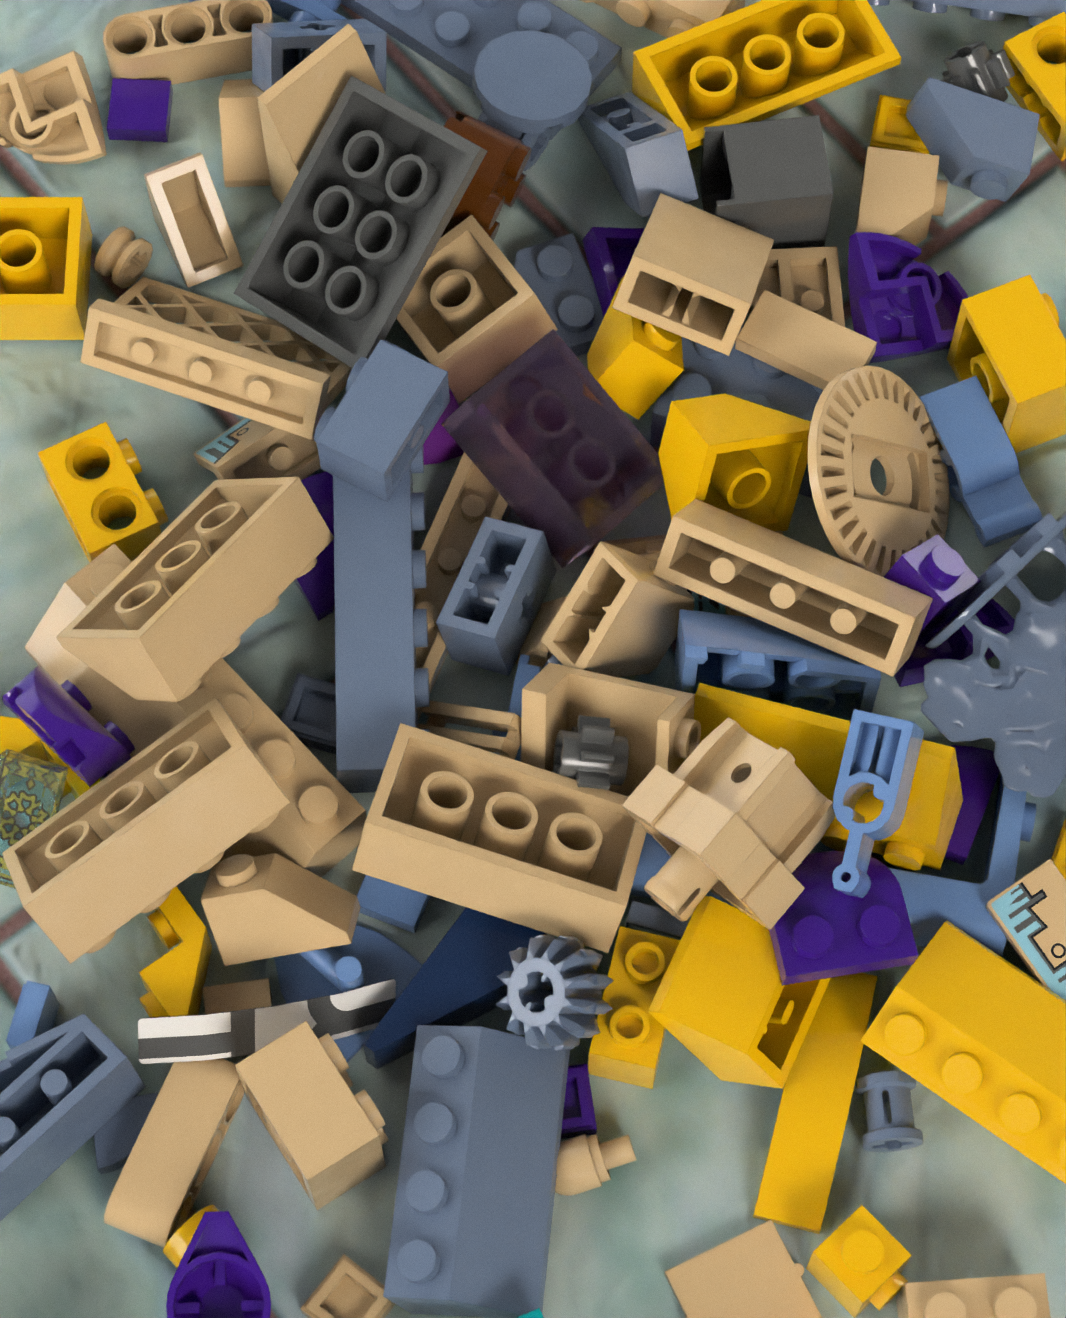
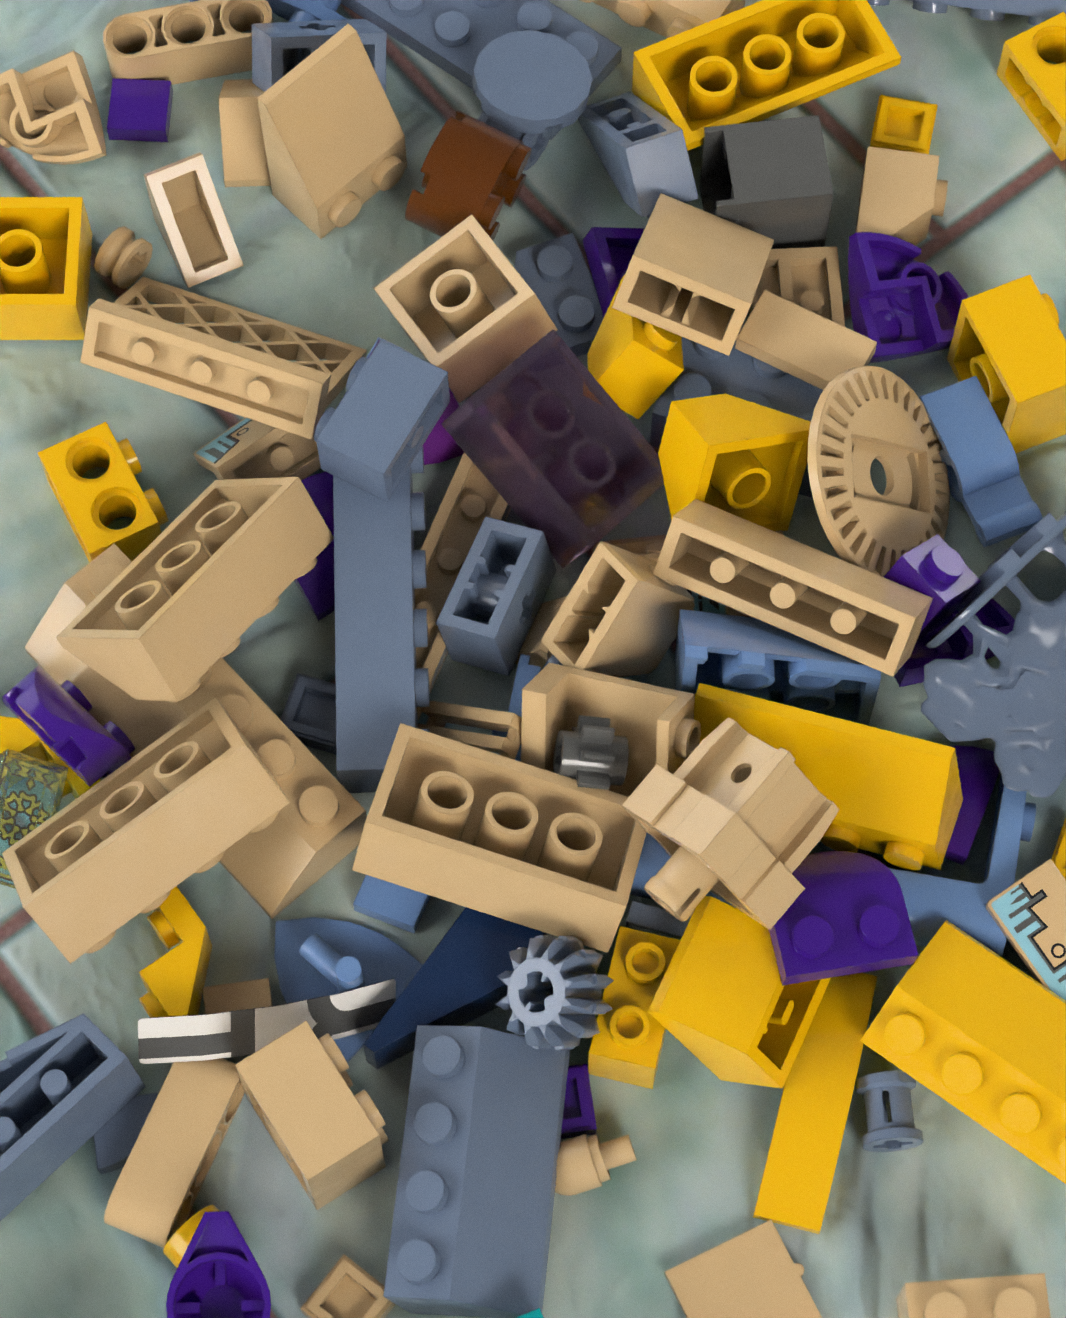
(33, 1014): medium blue tile -> none
(274, 909): tan slope -> none
(359, 222): dark grey slope -> none
(860, 1263): yellow brick -> none
(881, 759): medium blue piece -> none
(978, 138): sand blue slope -> none
(979, 70): dark grey gear -> none

